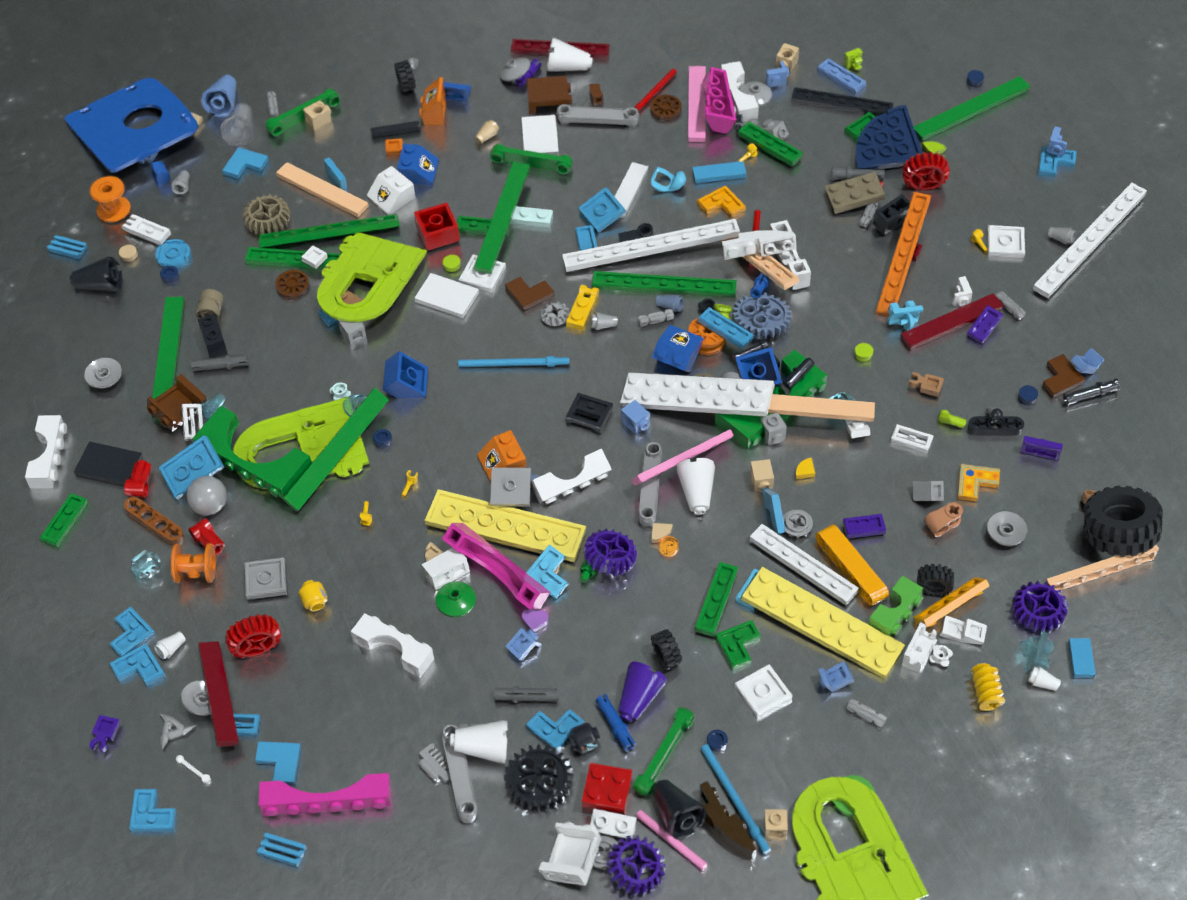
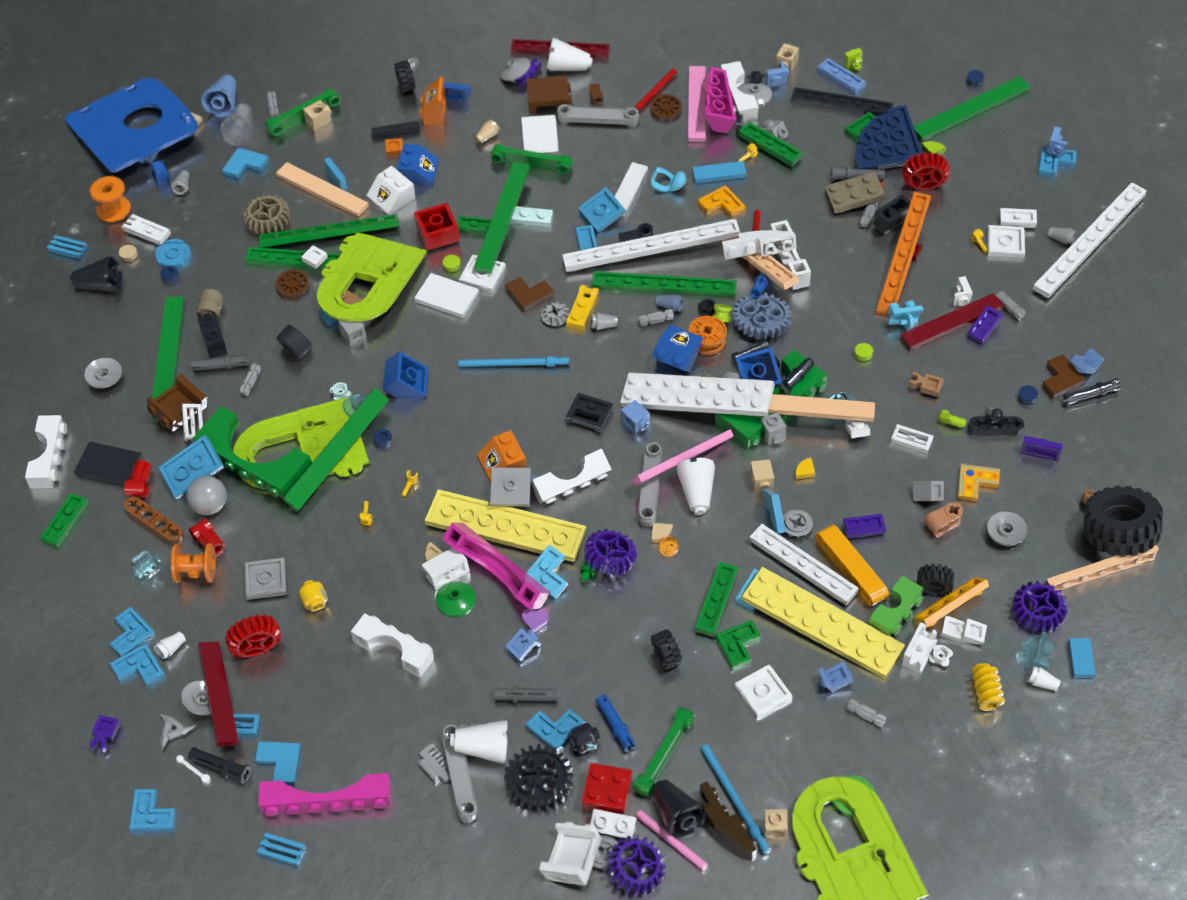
(212, 405): clear light blue cone -> none
(227, 767): none -> black pin
(249, 380): none -> light grey axle
(294, 341): none -> black tyre
(639, 690): dark purple cone -> none
(717, 740): dark blue tile -> none
(725, 328): dark azure tile -> none
(755, 77): none -> black plate
(1018, 217): none -> white plate

